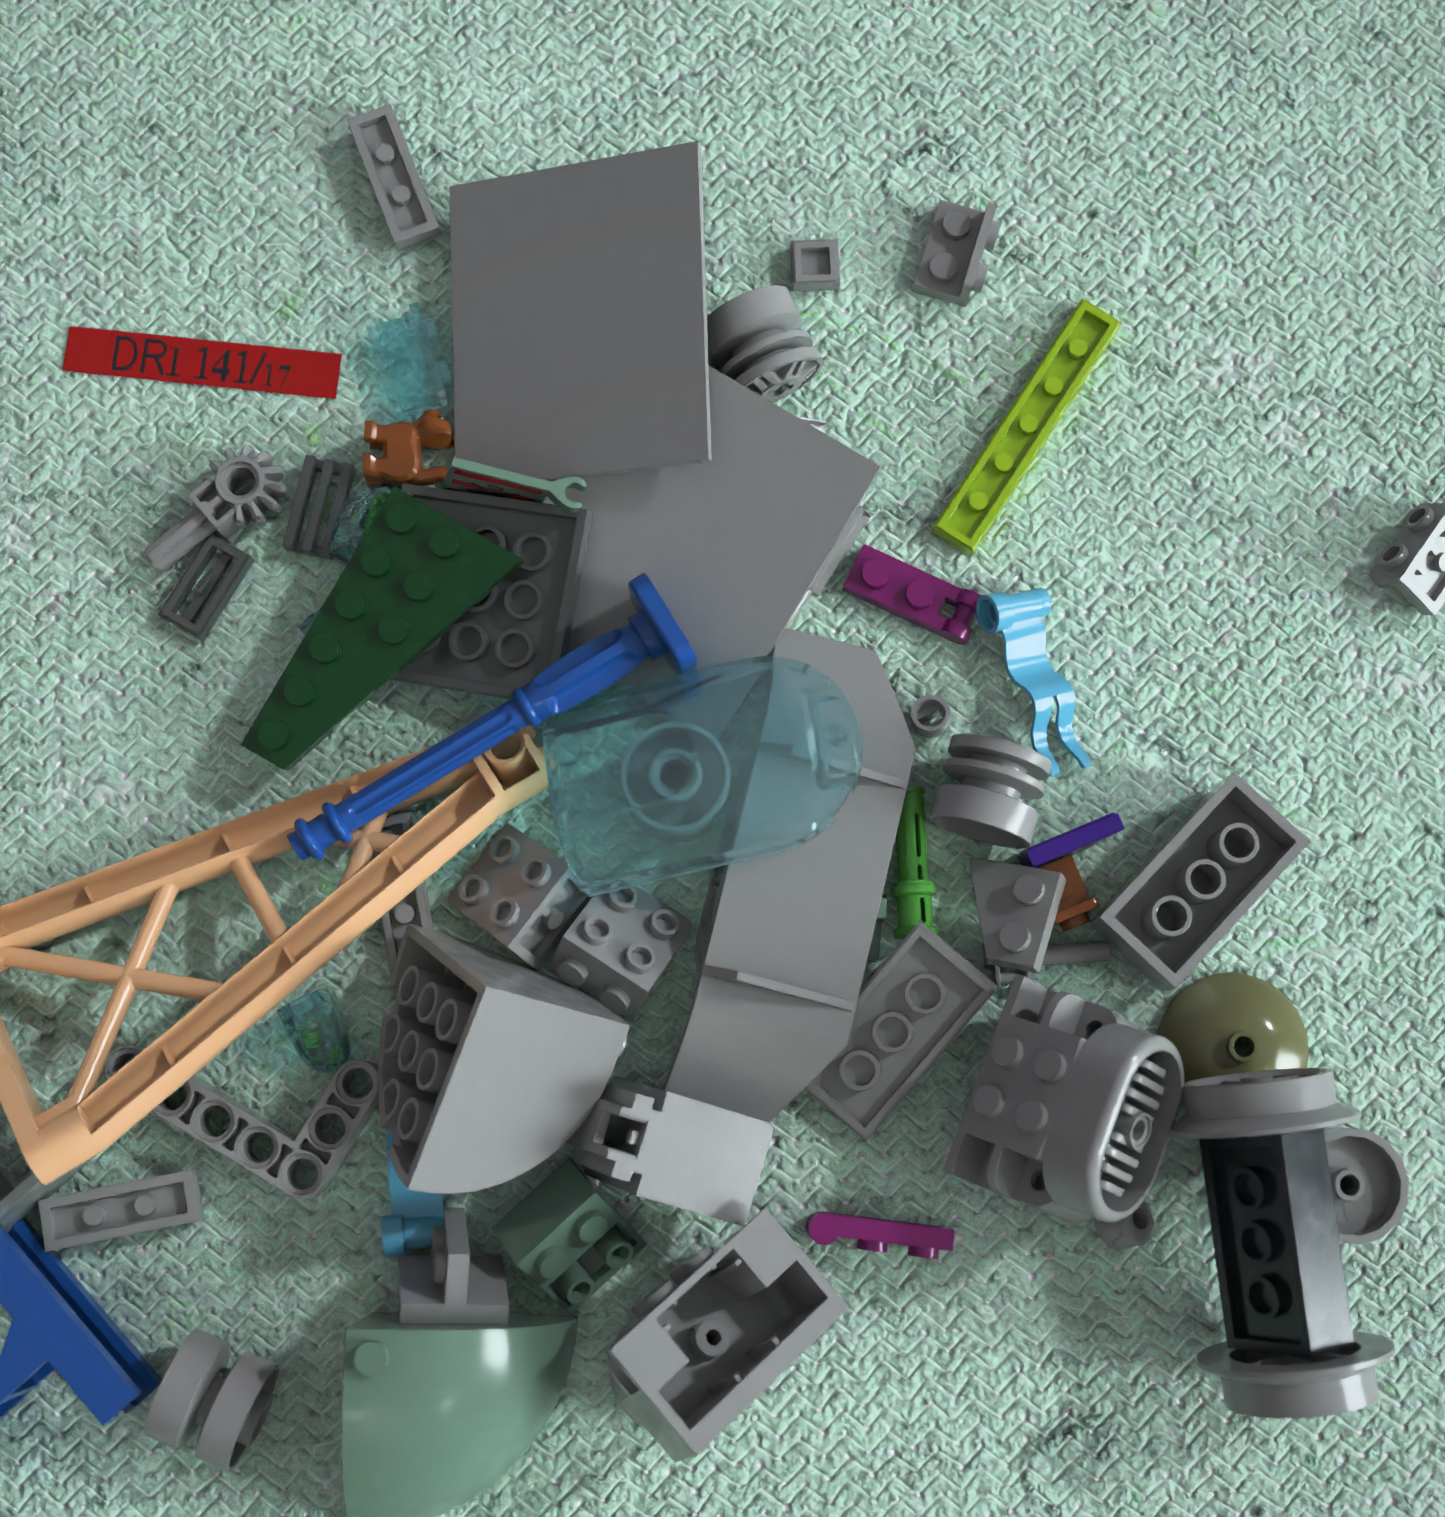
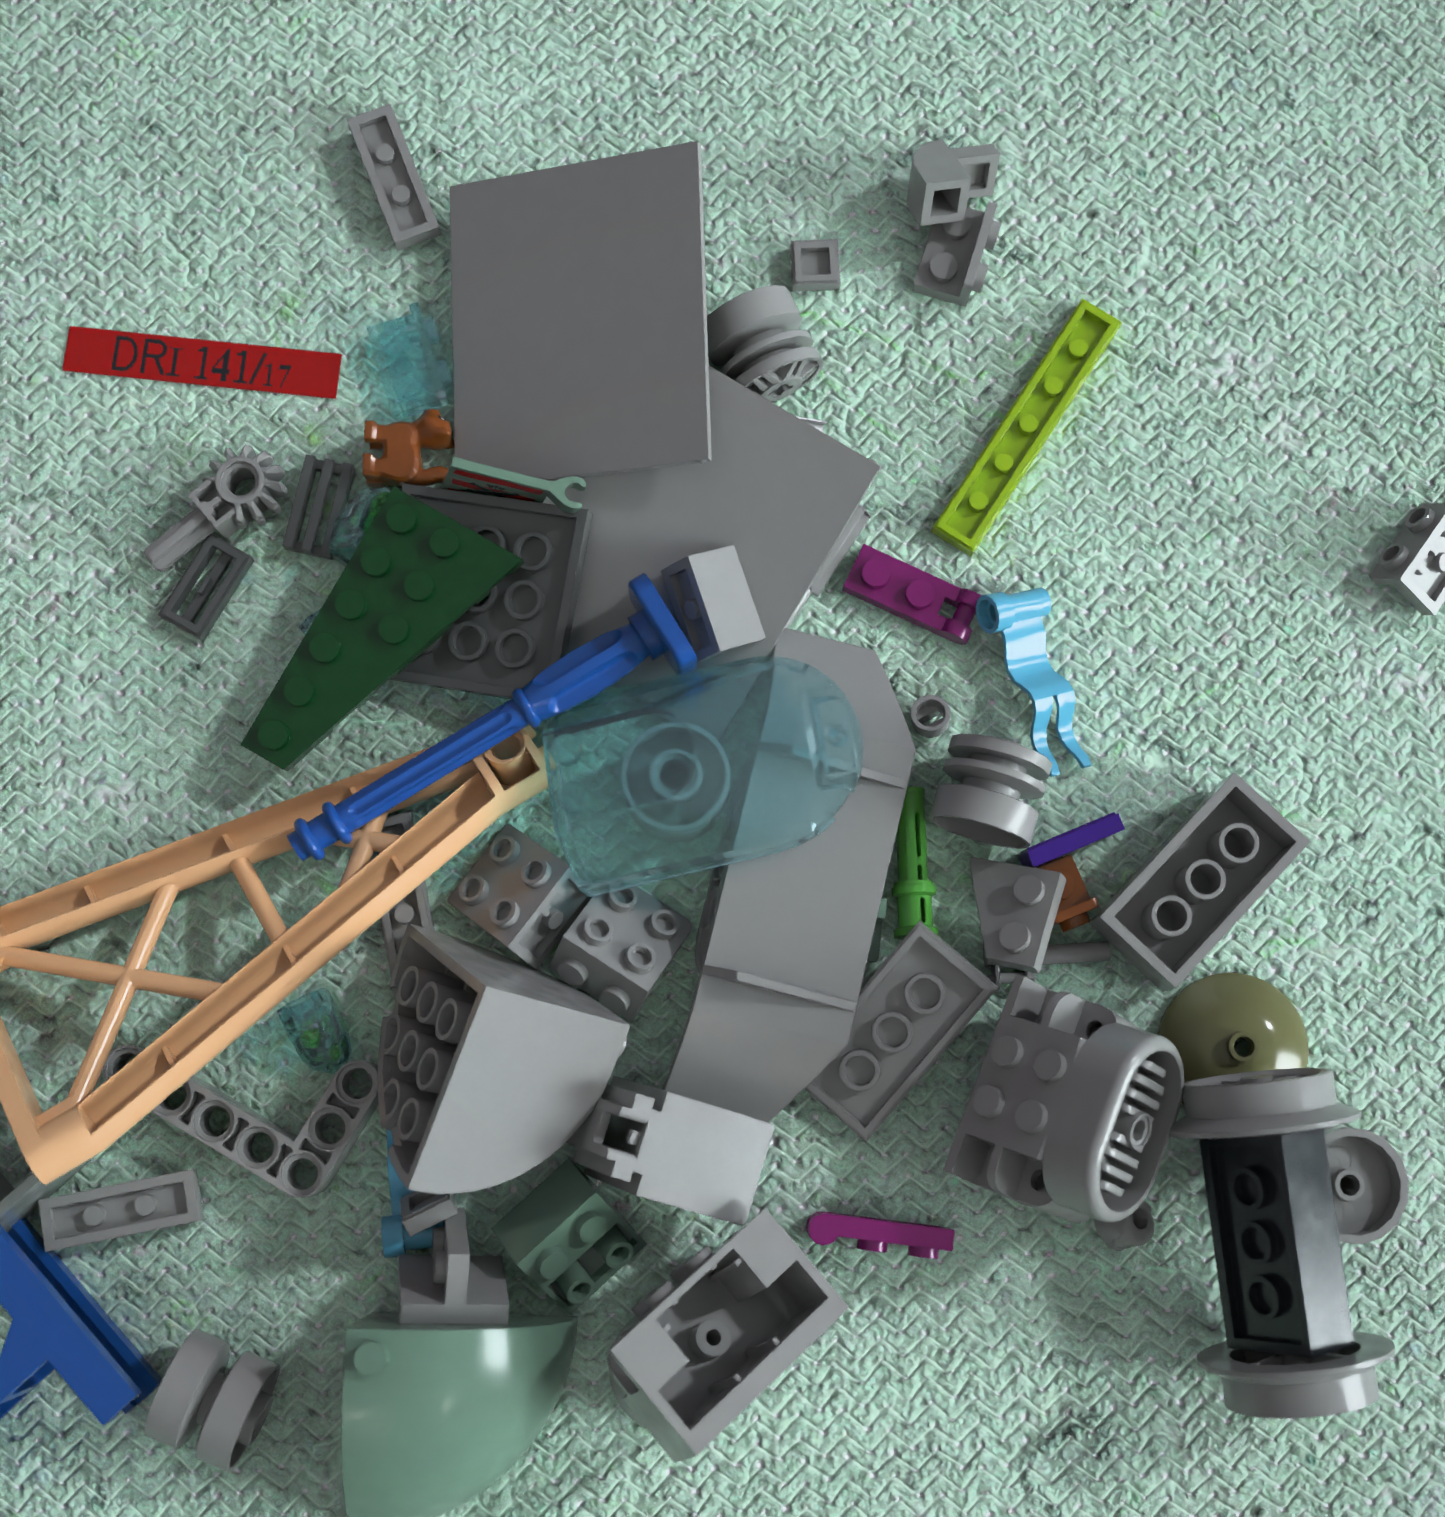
(424, 1210): none -> light grey tile
(713, 602): none -> light grey panel
(946, 179): none -> light grey brick

